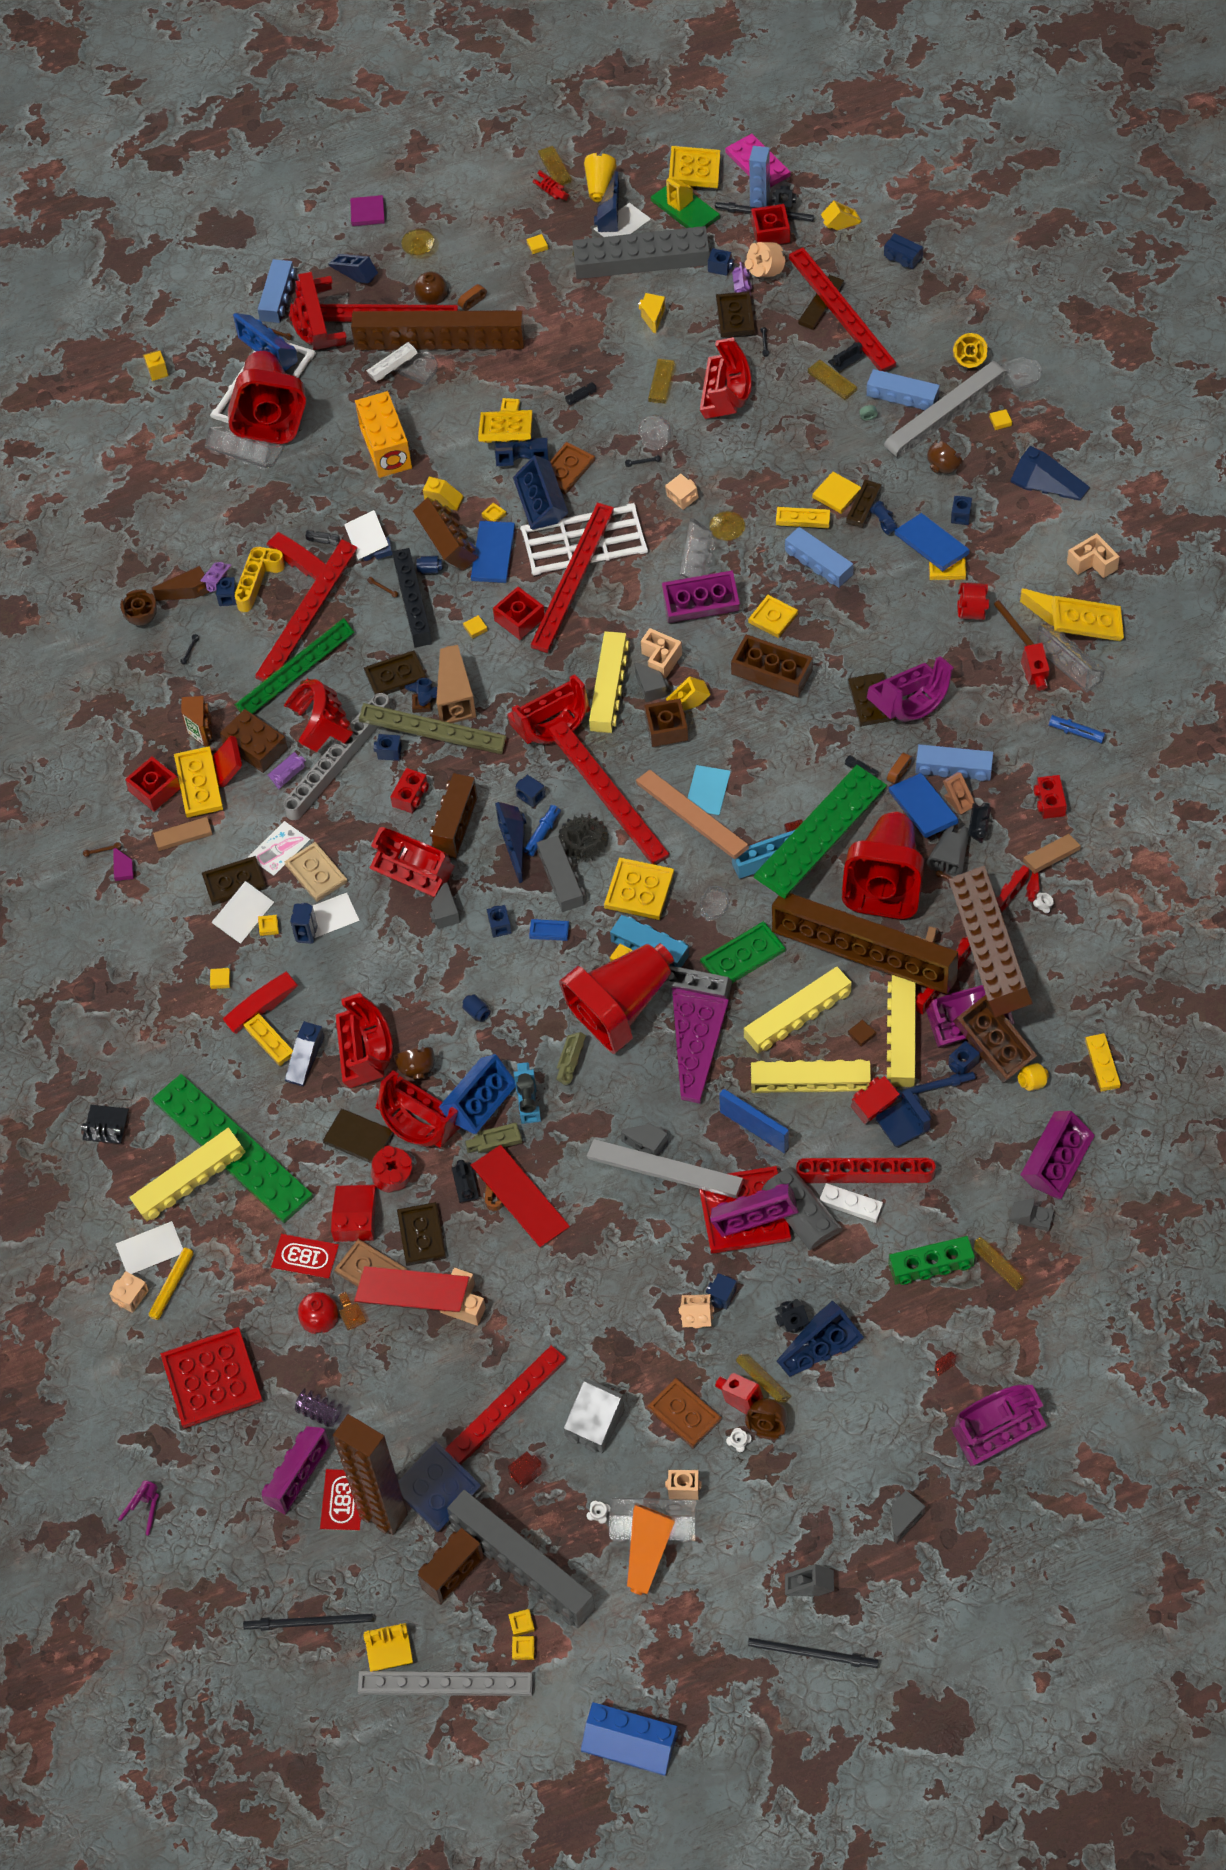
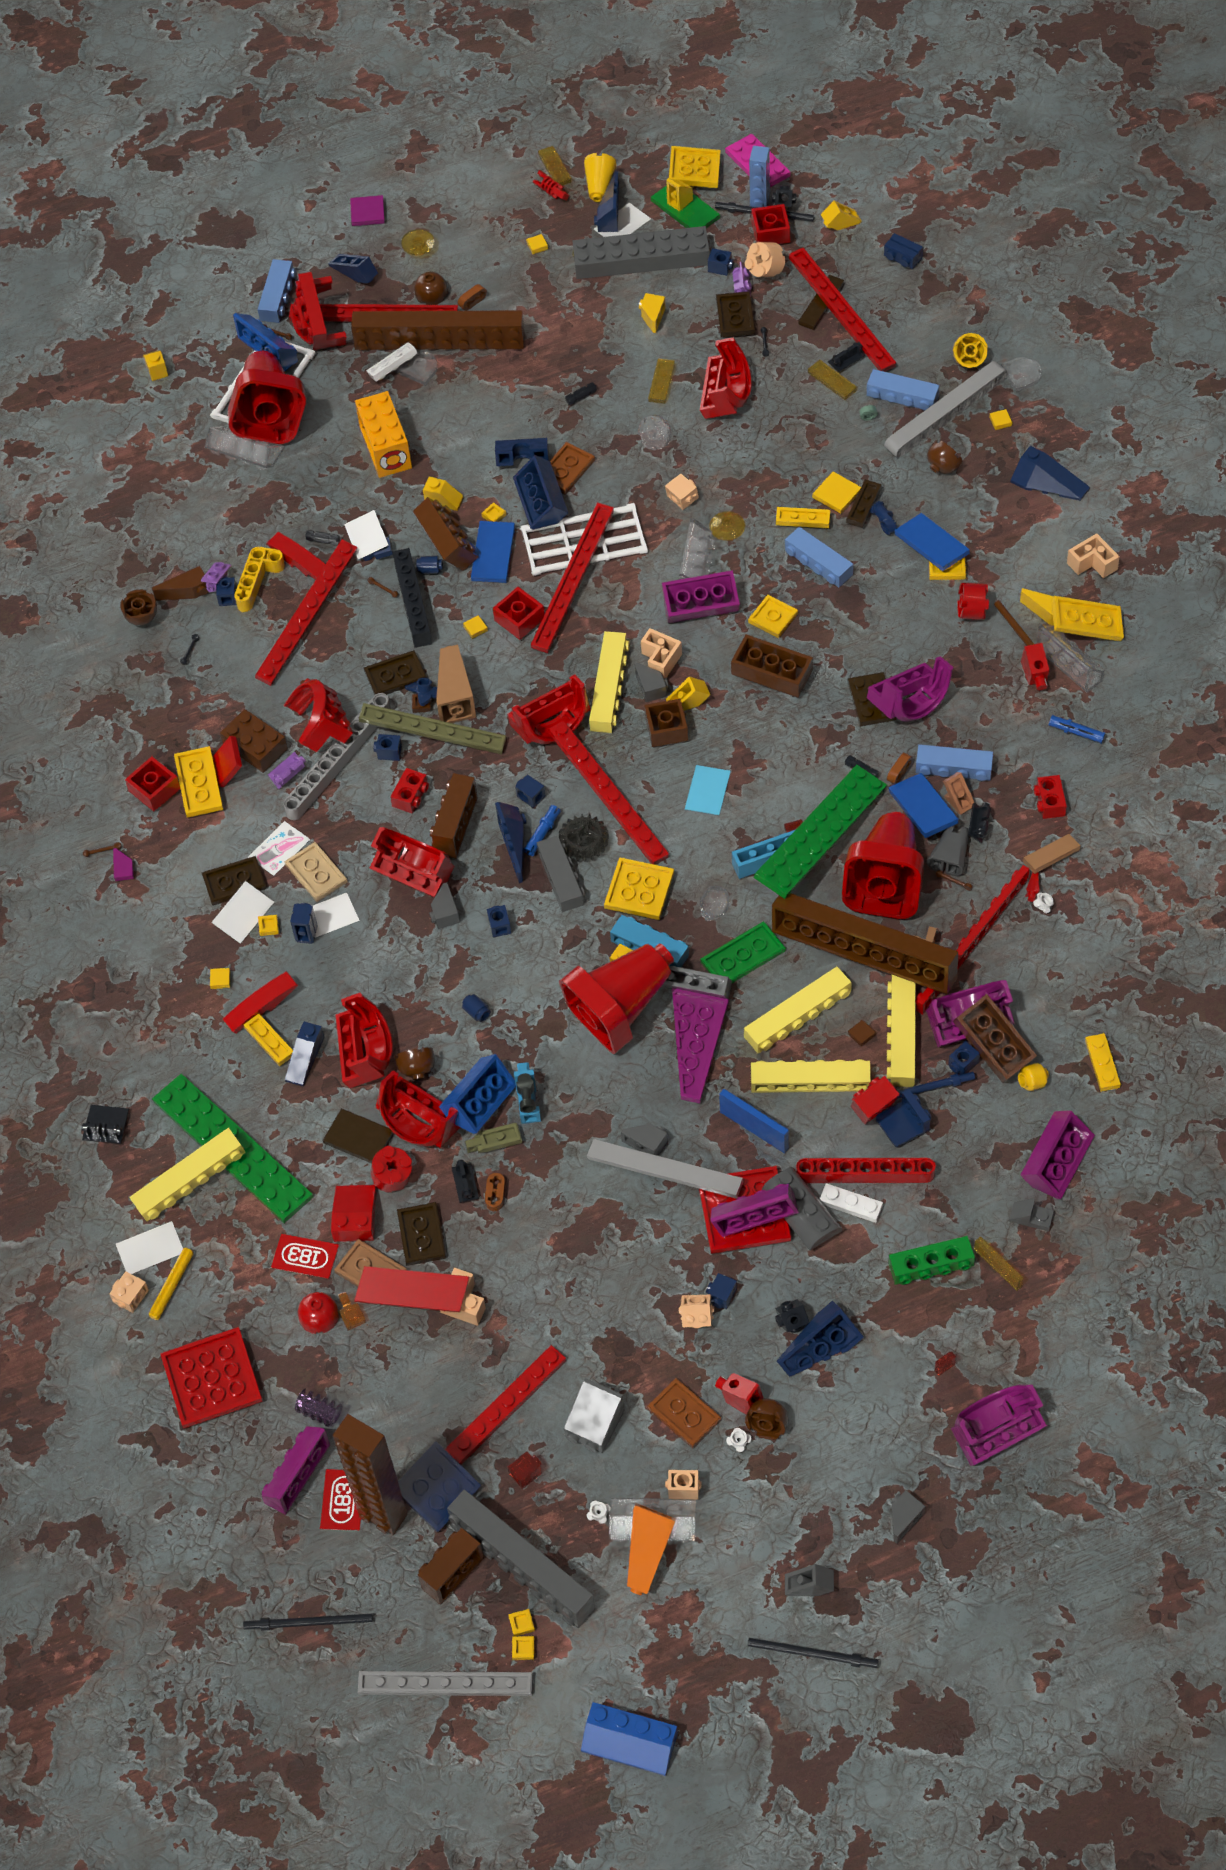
(145, 1493): magenta plant -> none
(182, 833): medium nougat tile -> none
(197, 718): dark orange slope -> none
(295, 667): green tile -> none
(388, 1647): yellow hinge -> none
(505, 426): yellow plate -> none
(510, 404): yellow tile -> none
(520, 1196): red window -> none
(549, 930): blue tile -> none
(569, 1057): olive hinge -> none
(628, 463): black hinge -> none
(692, 814): nougat tile -> none
(763, 1378): clear yellow tile -> none
(961, 510): dark blue brick -> none
(990, 941): reddish brown brick -> none

